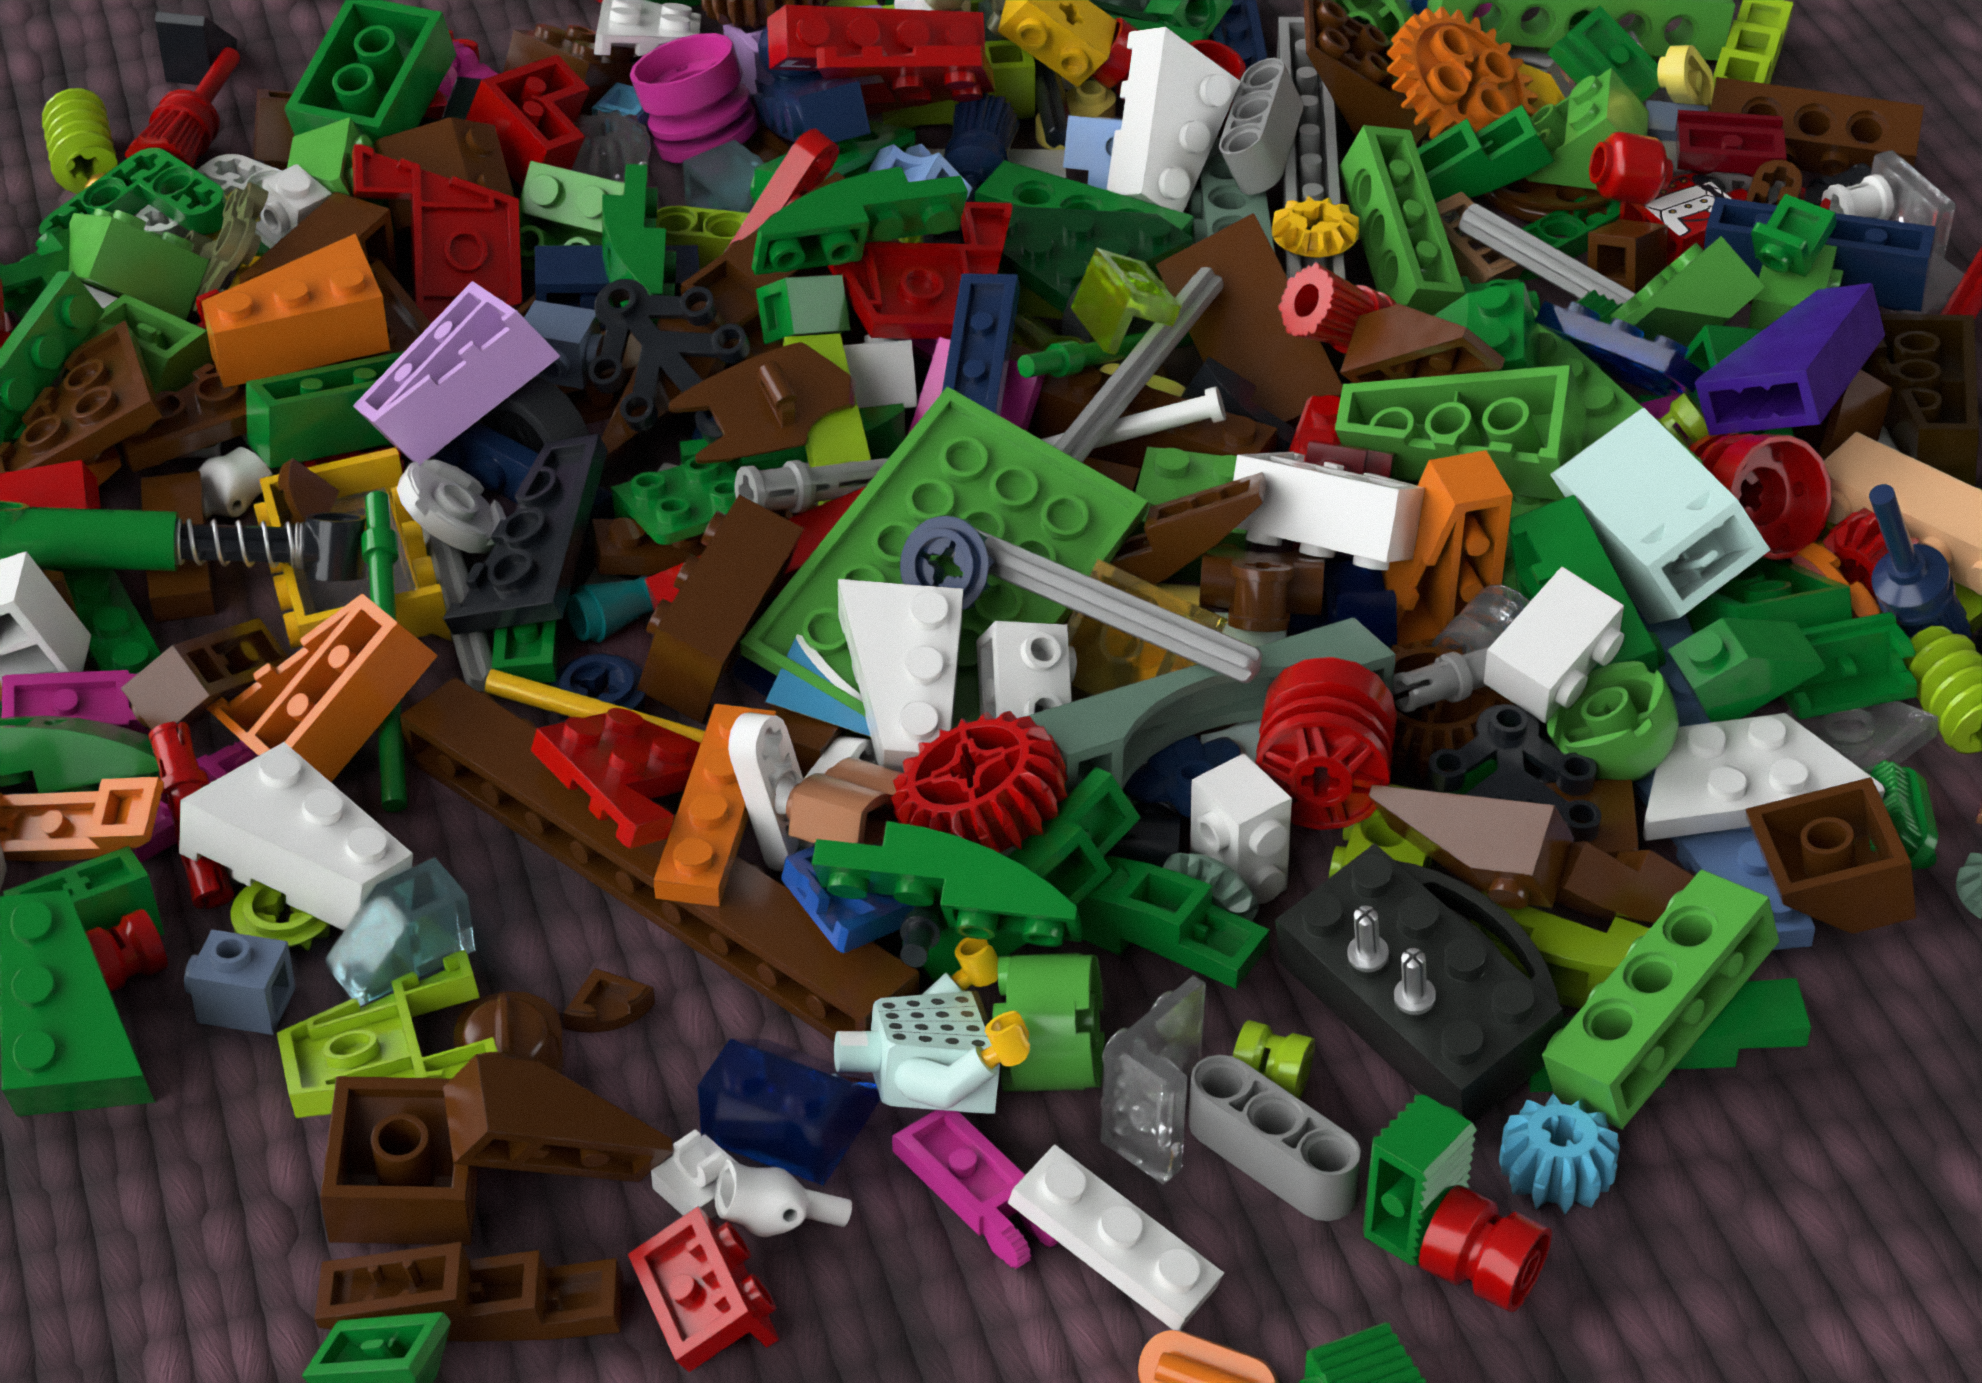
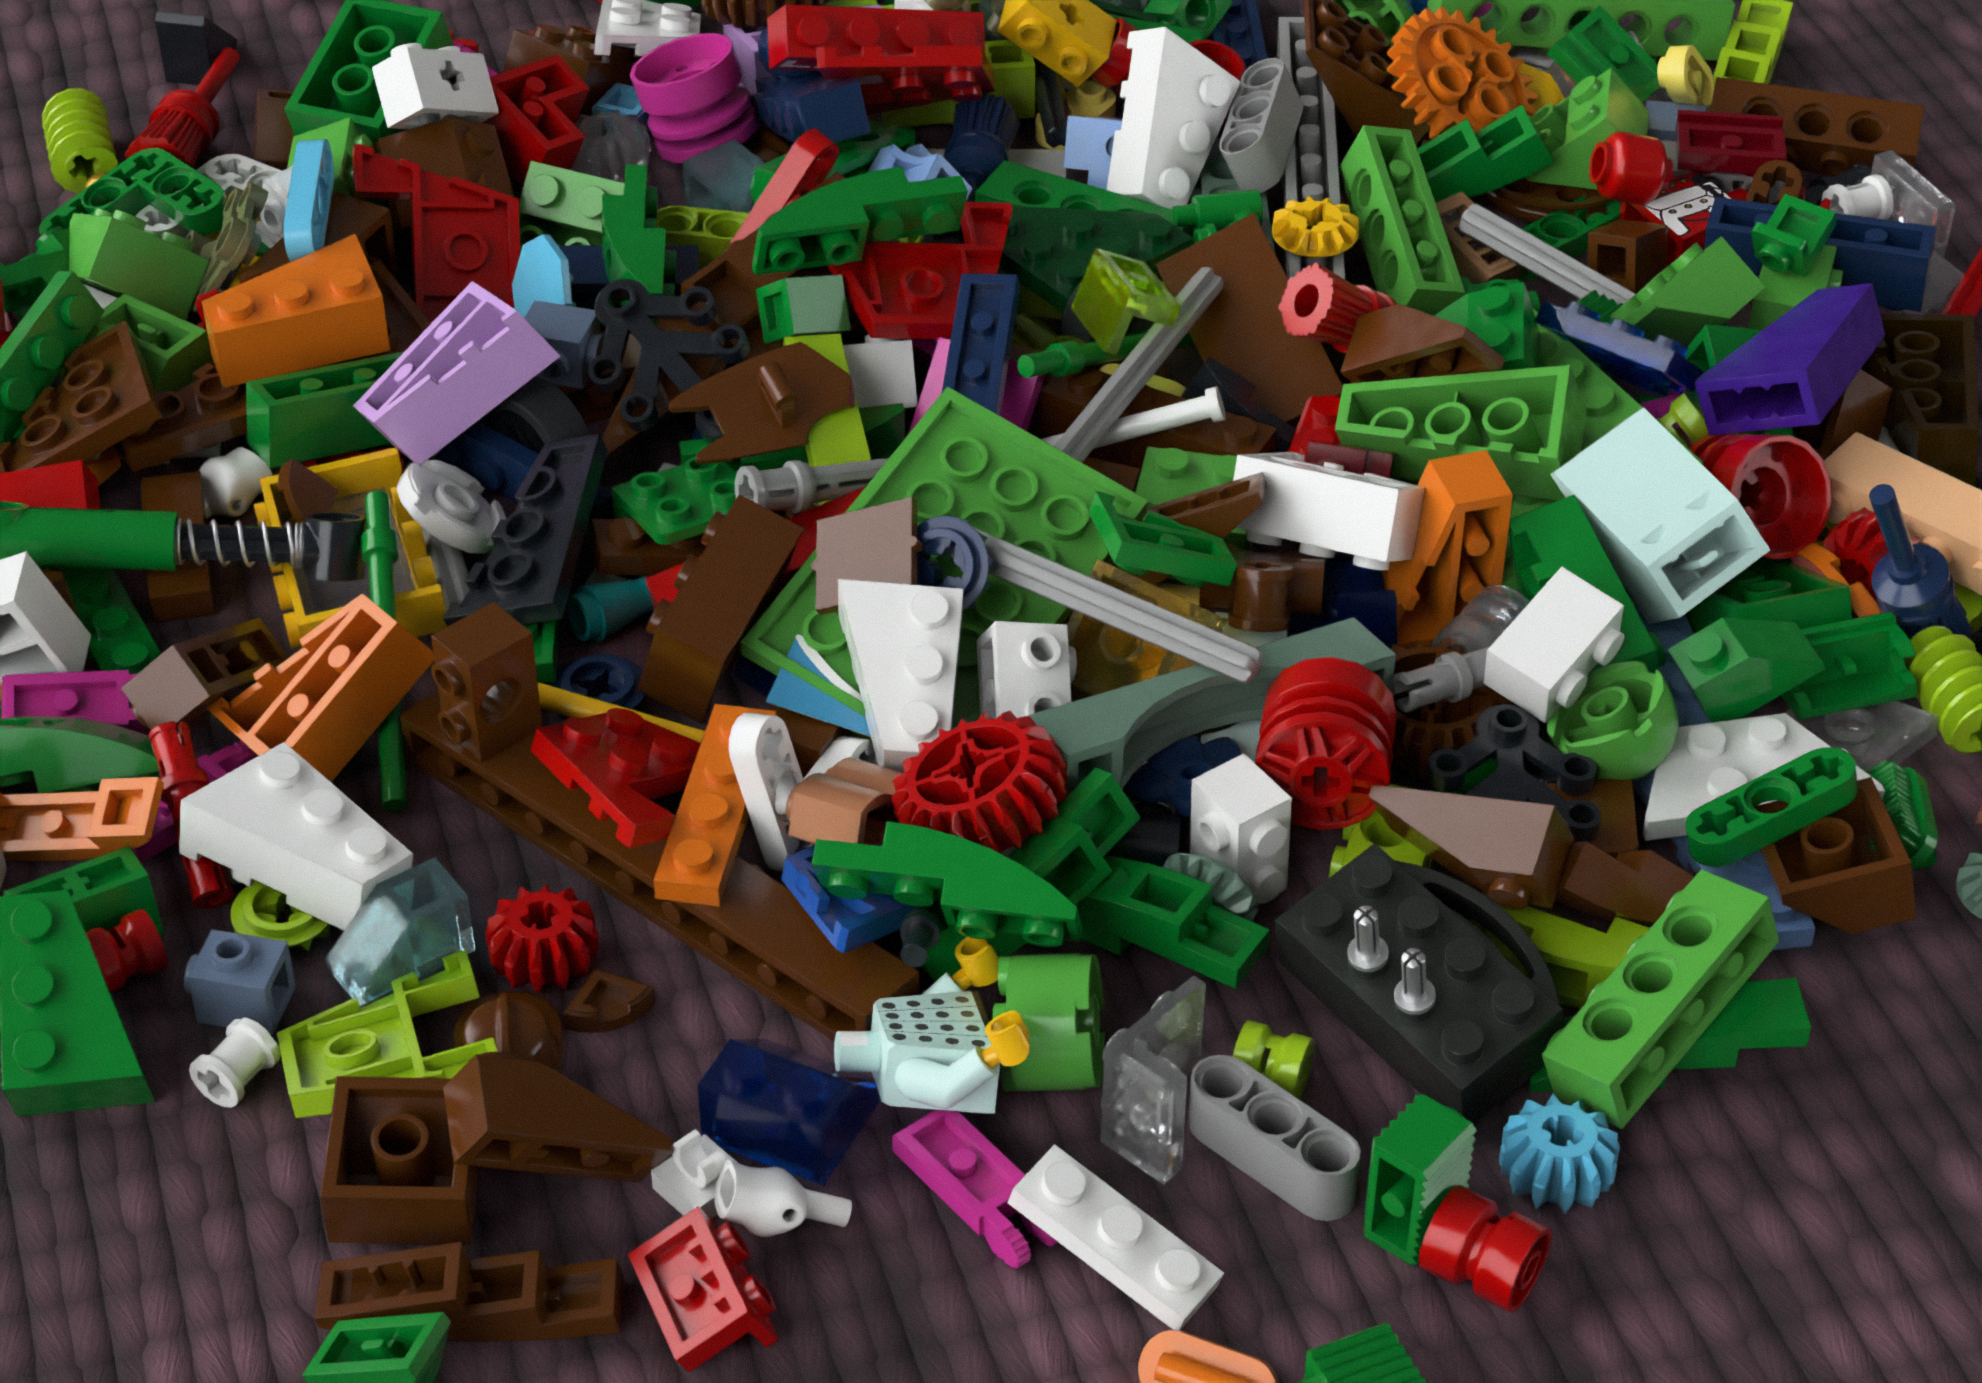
(234, 1062): none -> white bush
(308, 198): none -> medium azure beam
(433, 85): none -> white brick
(486, 681): none -> reddish brown brick
(541, 275): none -> medium azure piece
(542, 938): none -> red gear
(866, 546): none -> piece
(1162, 546): none -> green wing
(1217, 211): none -> green plant
(1733, 827): none -> green beam

